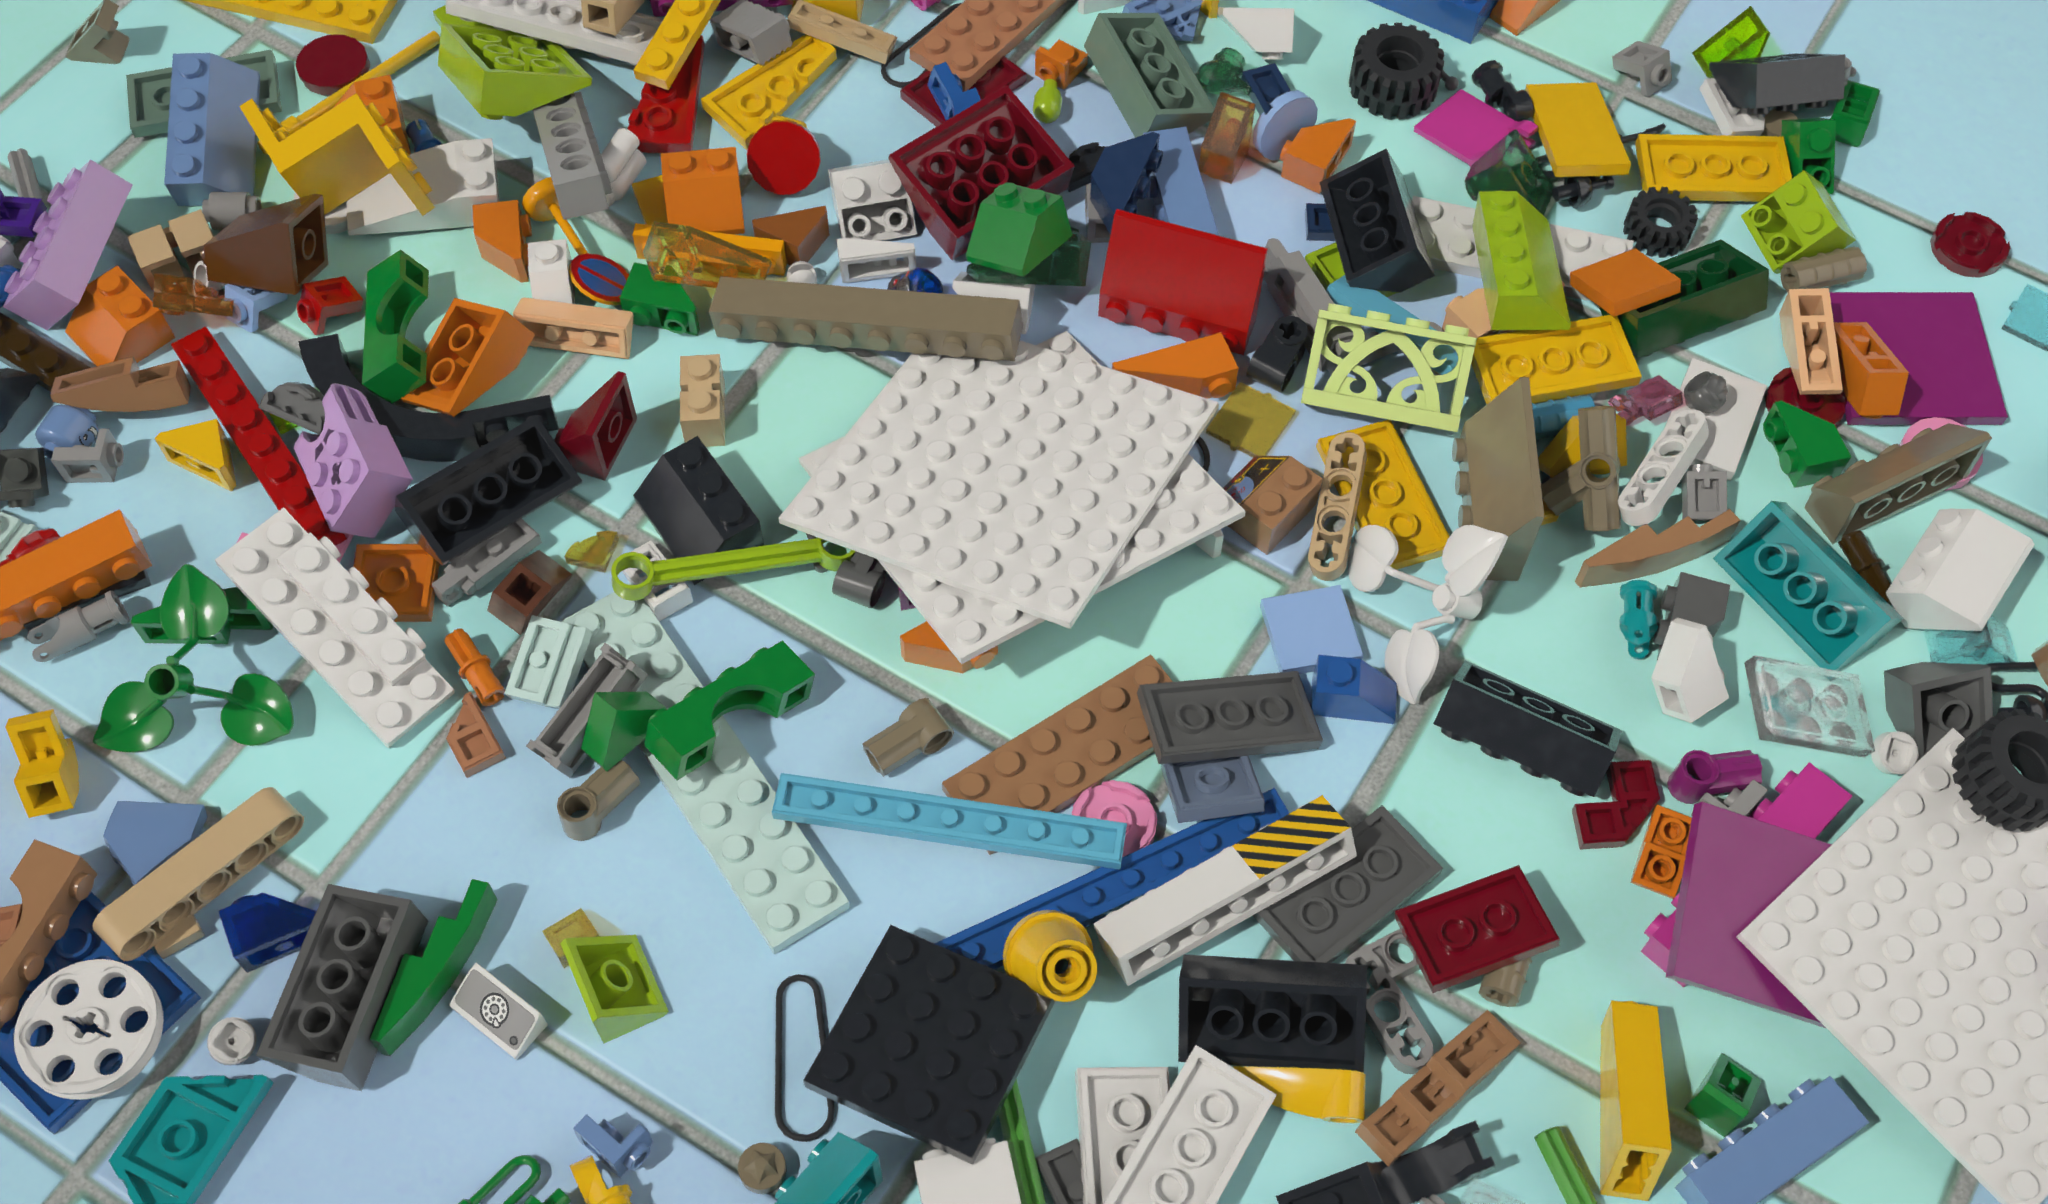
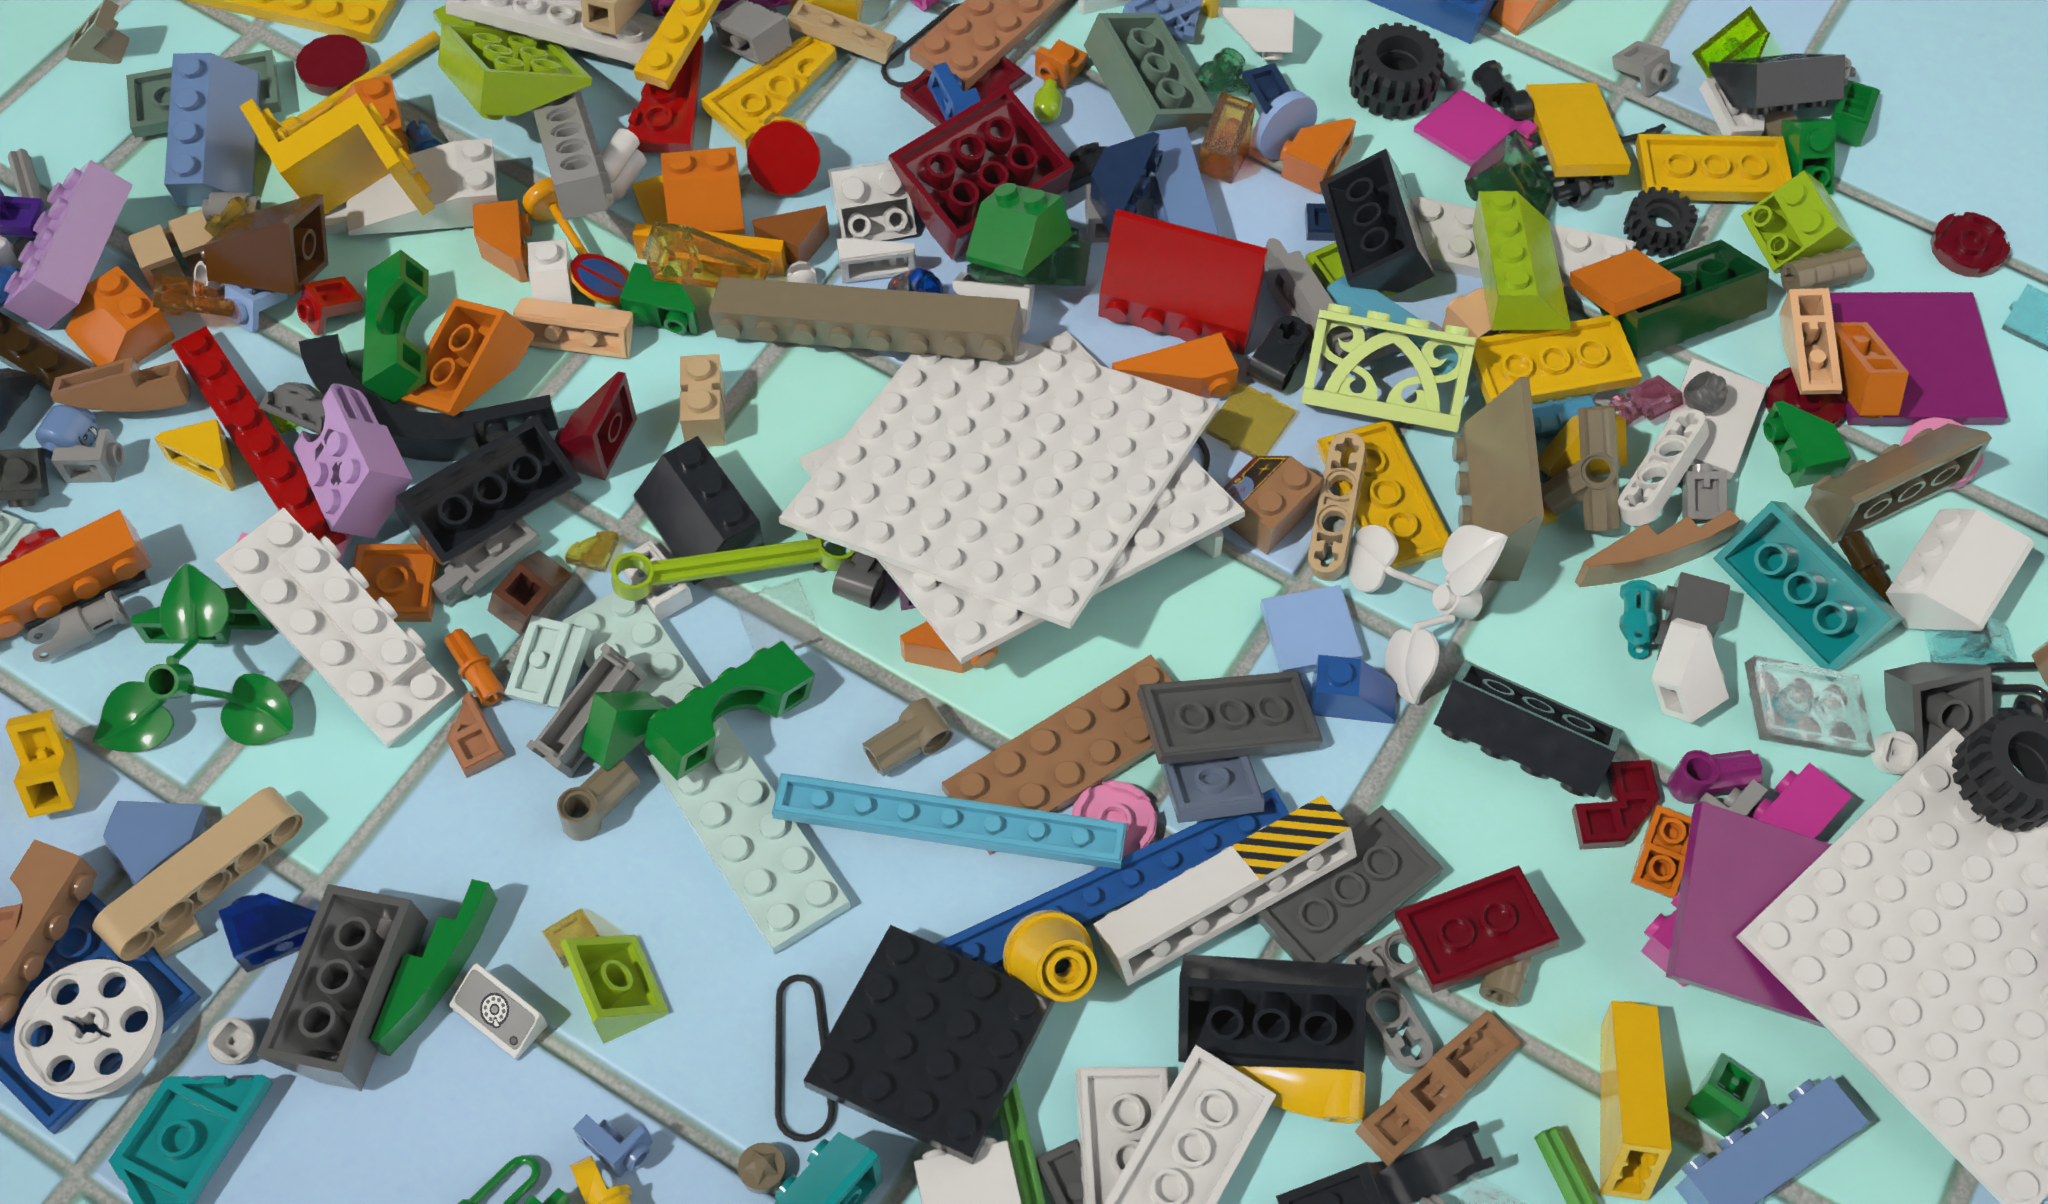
(233, 210): none -> clear yellow tile
(777, 616): none -> clear piece

